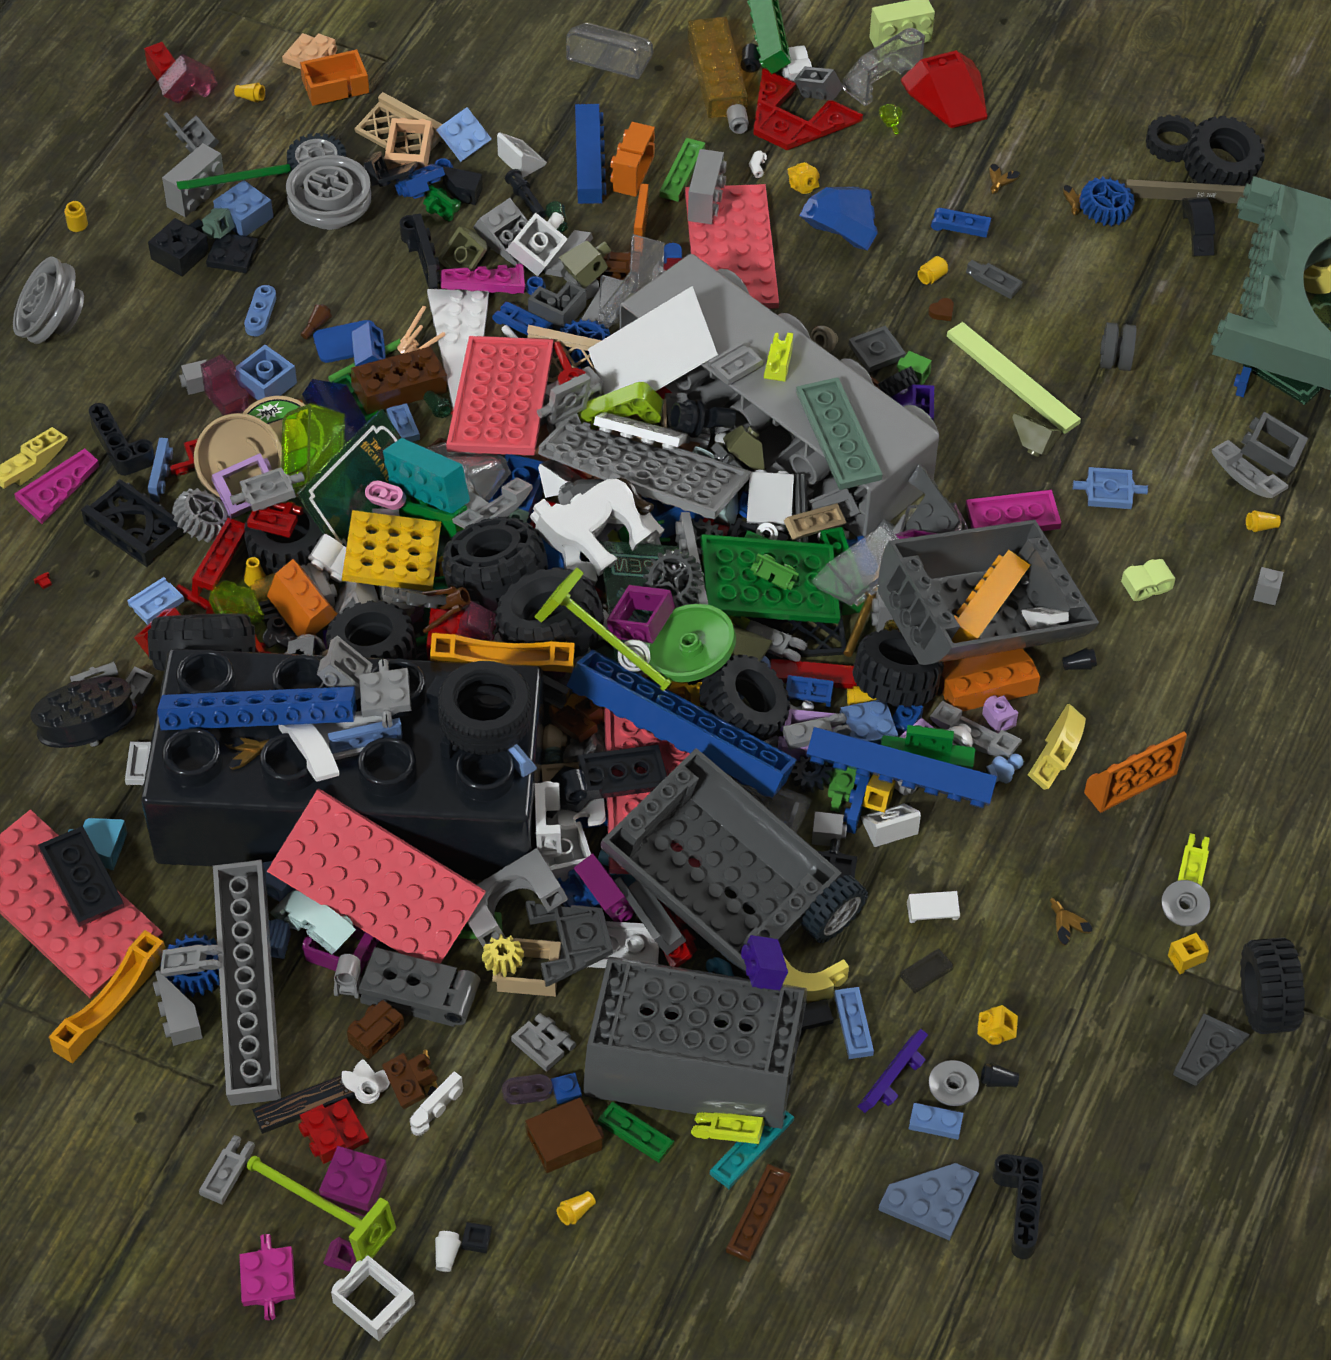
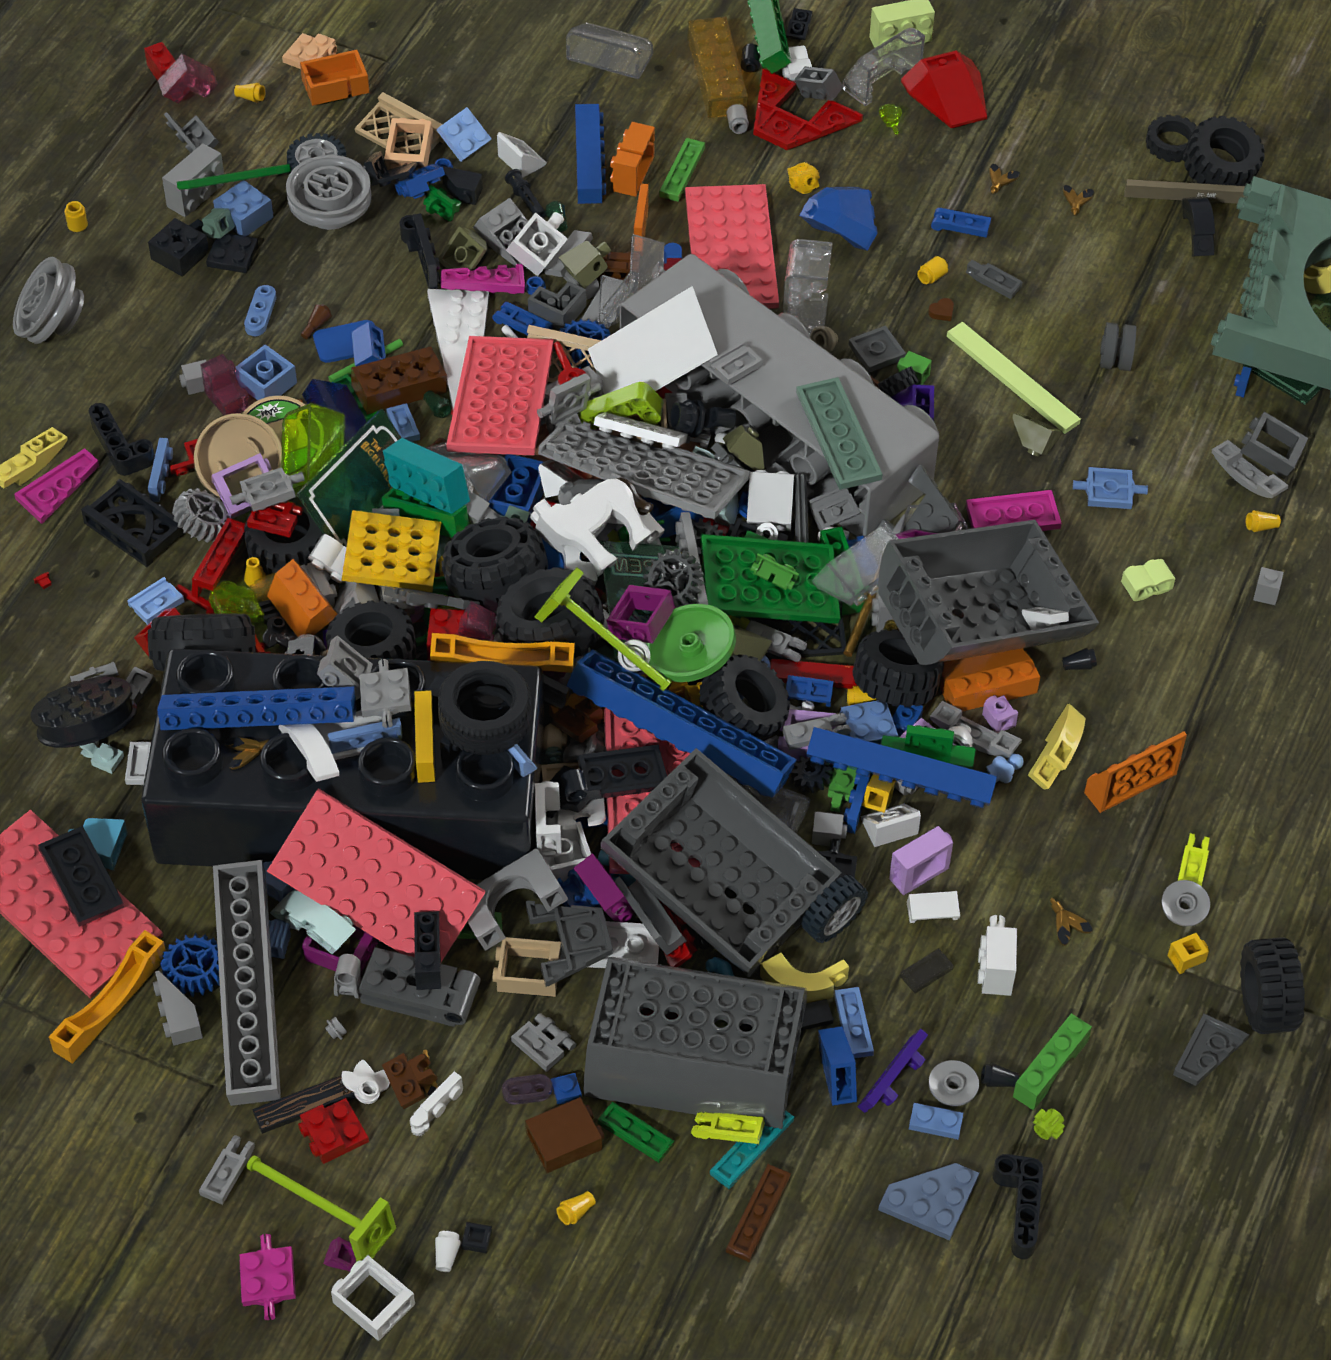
(104, 758): none -> light aqua plate
(189, 959): light grey hinge -> none
(335, 1028): none -> light grey plate
(354, 1180): magenta brick -> none
(375, 1028): reddish brown brick -> none
(390, 495): bright pink plate -> none
(409, 343): light nougat plant -> none
(424, 736): none -> yellow piece
(427, 950): none -> black slope
(455, 600): reddish brown plant -> none
(503, 955): light yellow gear -> none
(512, 497): light grey slope -> none
(706, 186): light grey brick -> none
(755, 162): white arm -> none
(764, 962): dark purple brick -> none
(779, 358): neon yellow hinge -> none
(799, 24): none -> black slope
(805, 281): none -> clear windscreen
(814, 521): tan plate -> none
(838, 1065): none -> blue slope
(921, 860): none -> lavender window
(989, 596): light orange brick -> none
(997, 958): none -> white brick
(997, 1025): yellow brick -> none
(1040, 1074): none -> bright green arch
(1048, 1124): none -> lime gear
(1106, 201): blue gear -> none

